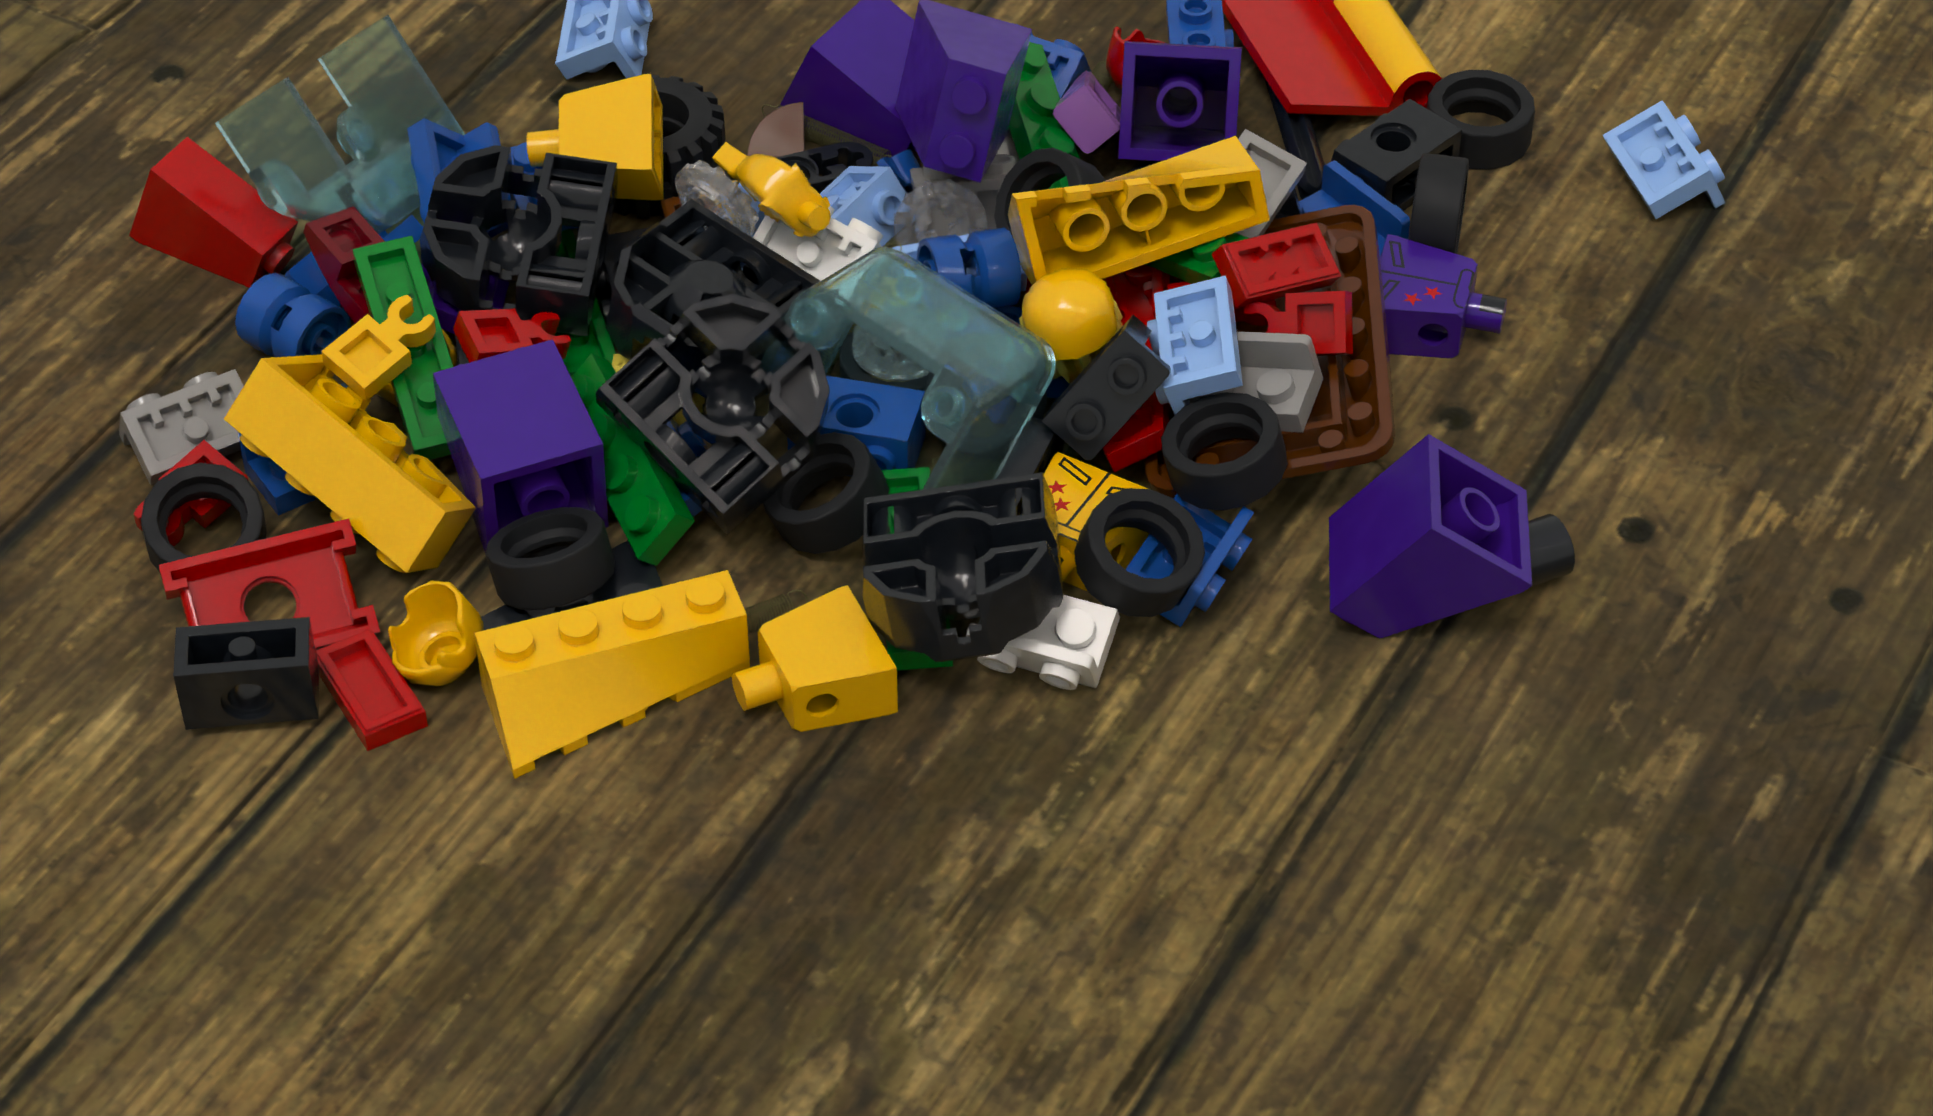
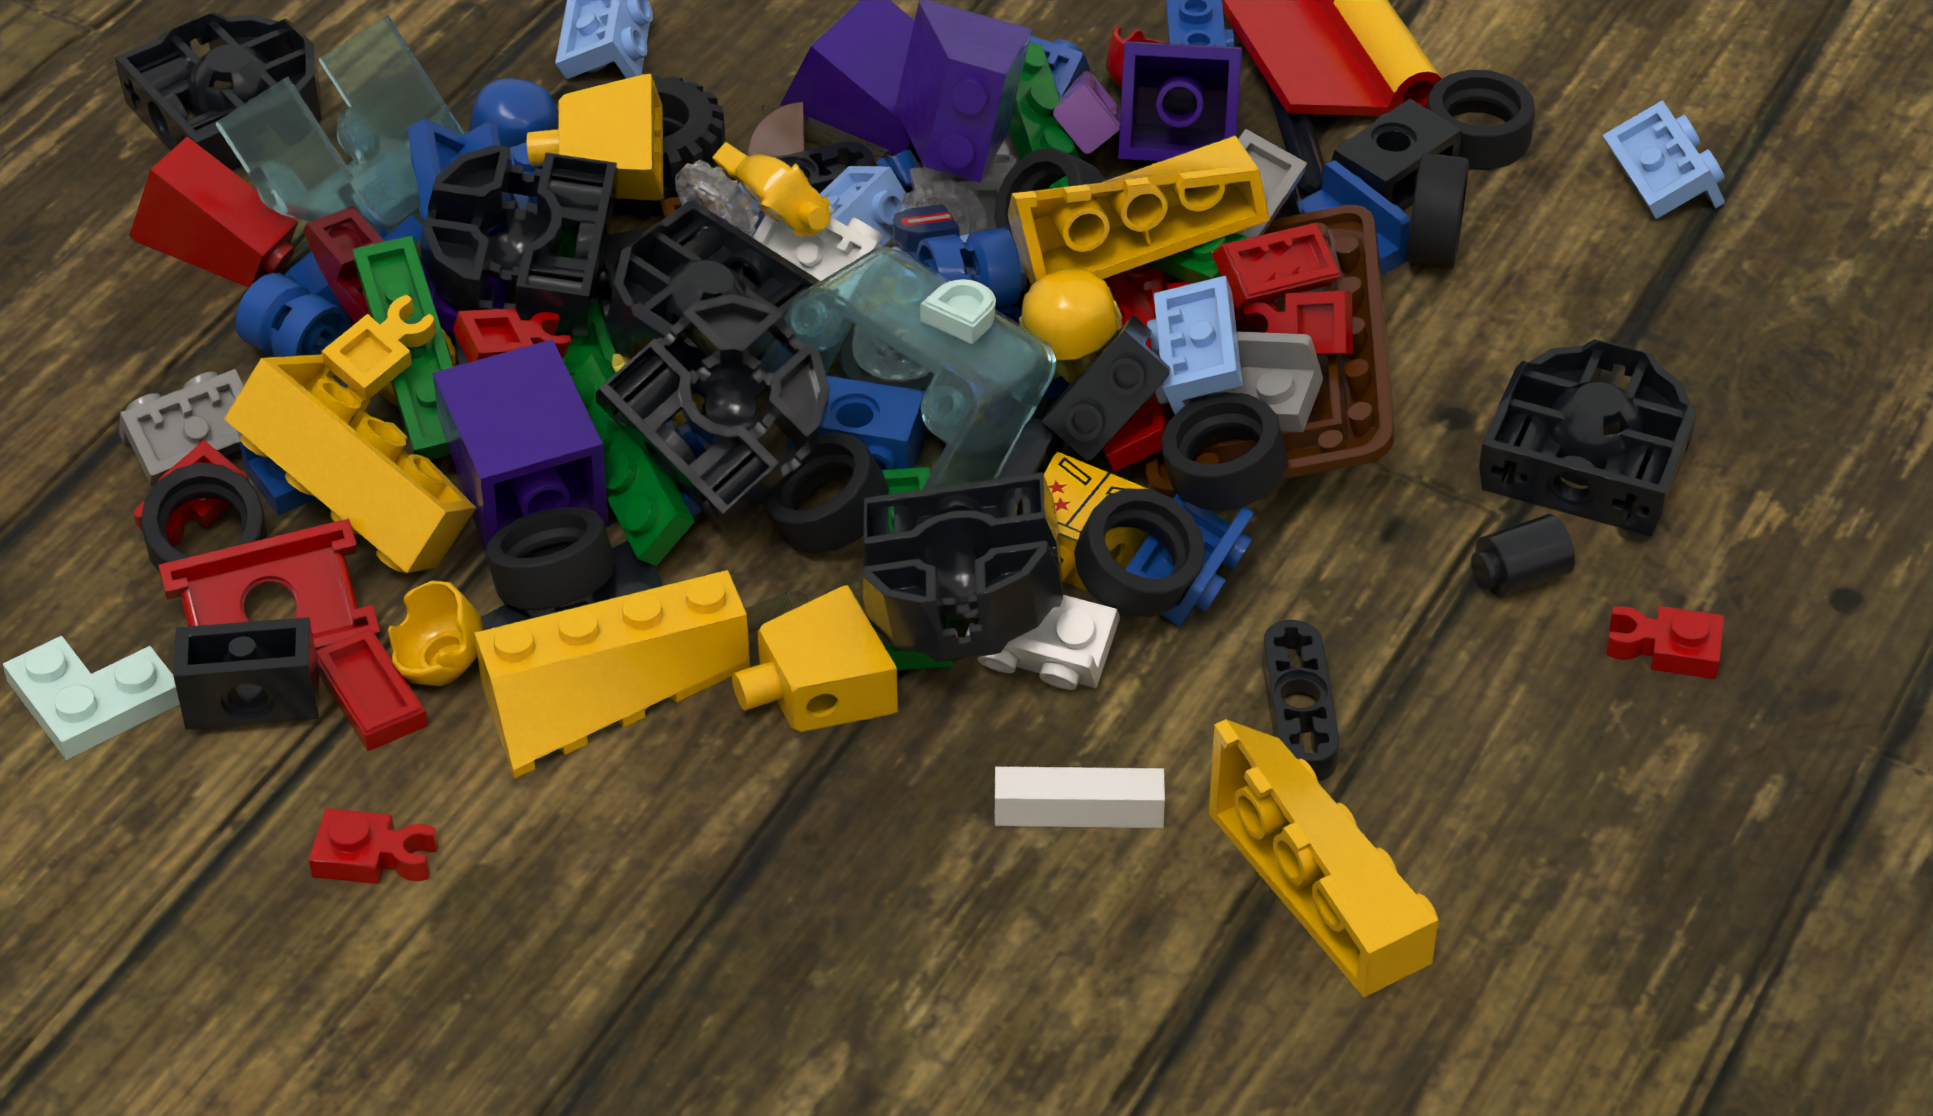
(85, 707): none -> light aqua plate
(243, 51): none -> black connector
(362, 844): none -> red plate
(515, 109): none -> blue hair
(921, 223): none -> dark blue tile
(960, 309): none -> light aqua tile
(1079, 797): none -> white piece
(1309, 678): none -> black beam
(1318, 860): none -> yellow wedge
(1427, 542): dark purple slope -> none
(1433, 299): dark purple torso -> none
(1554, 431): none -> black connector
(1677, 640): none -> red plate

